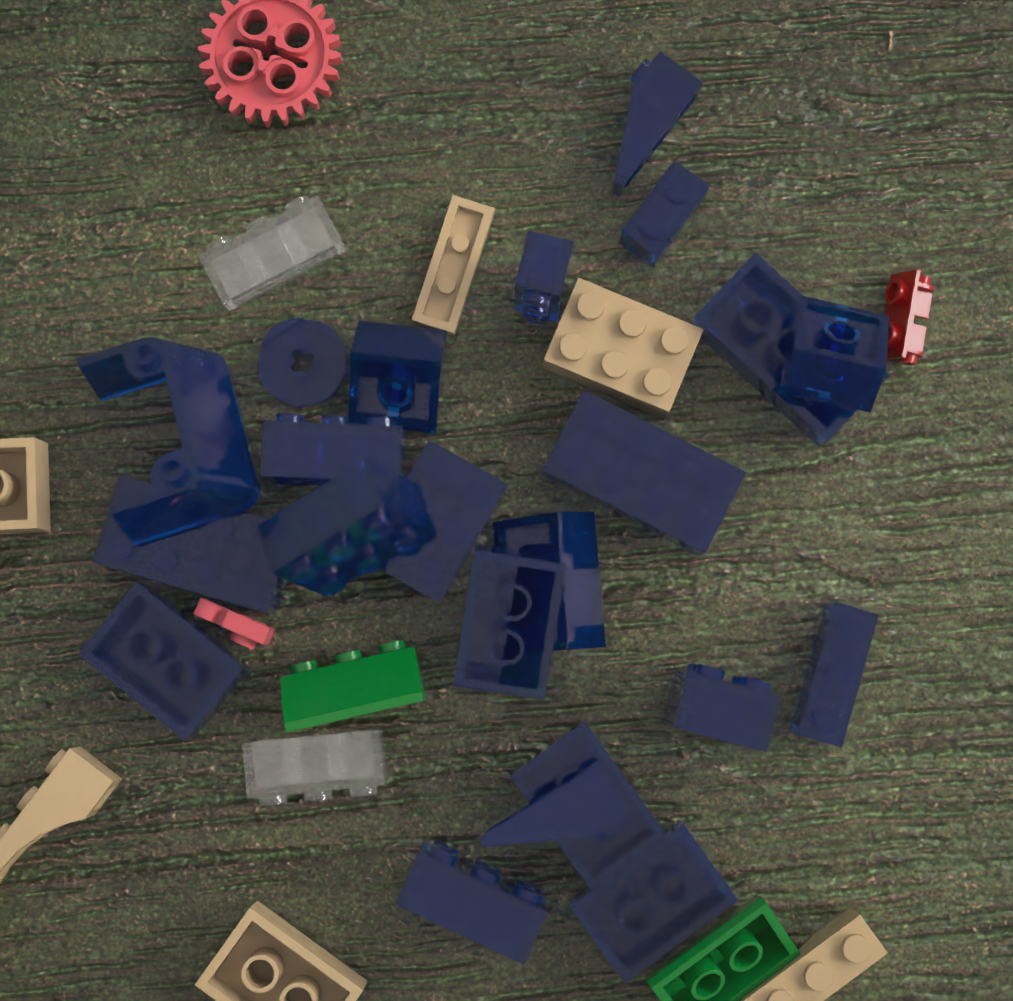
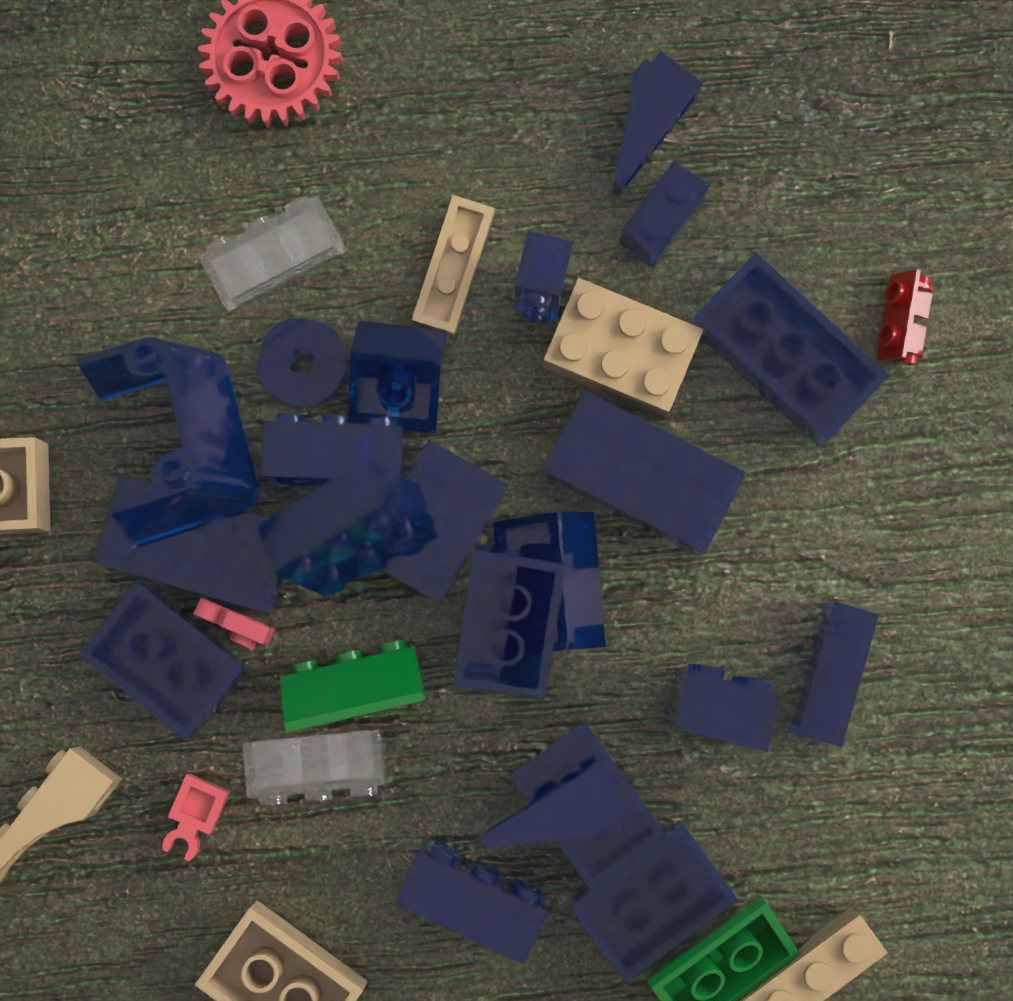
(197, 809): none -> coral plate
(835, 354): clear blue slope -> none

